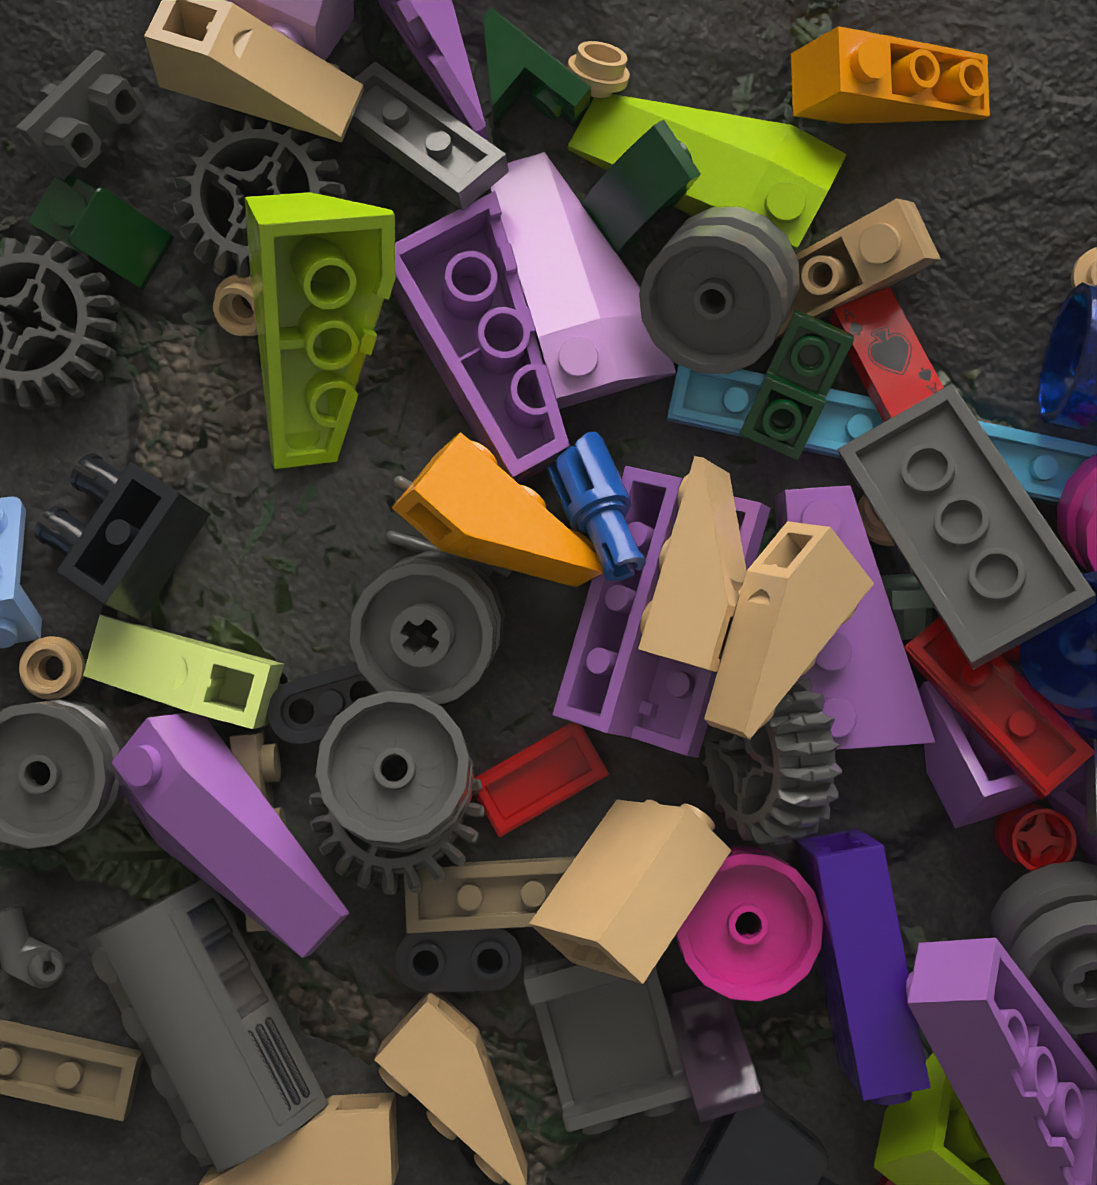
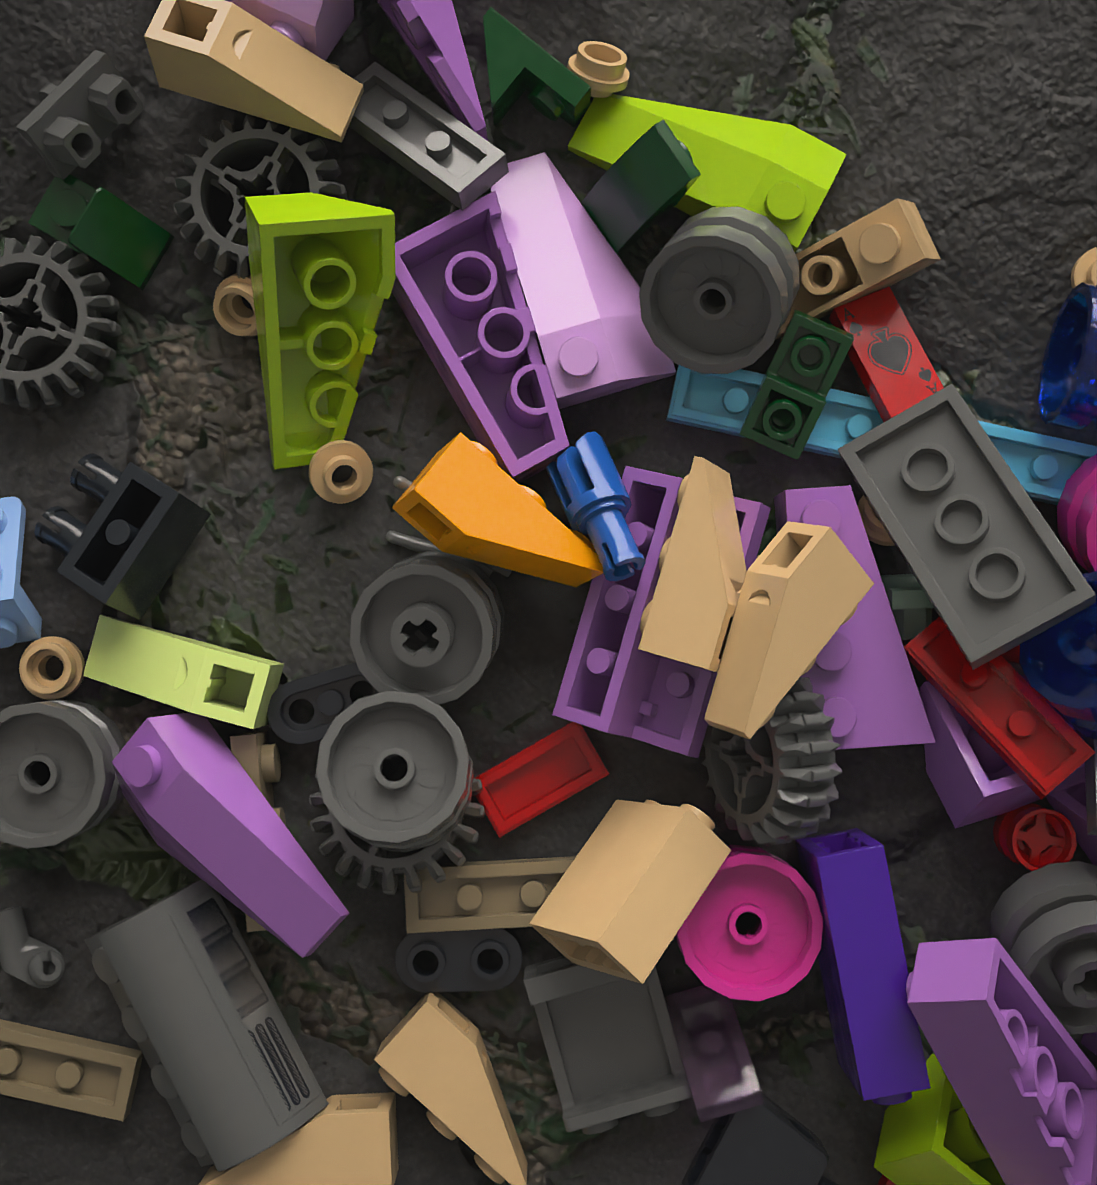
(335, 455): none -> tan plate
(886, 79): light orange slope -> none

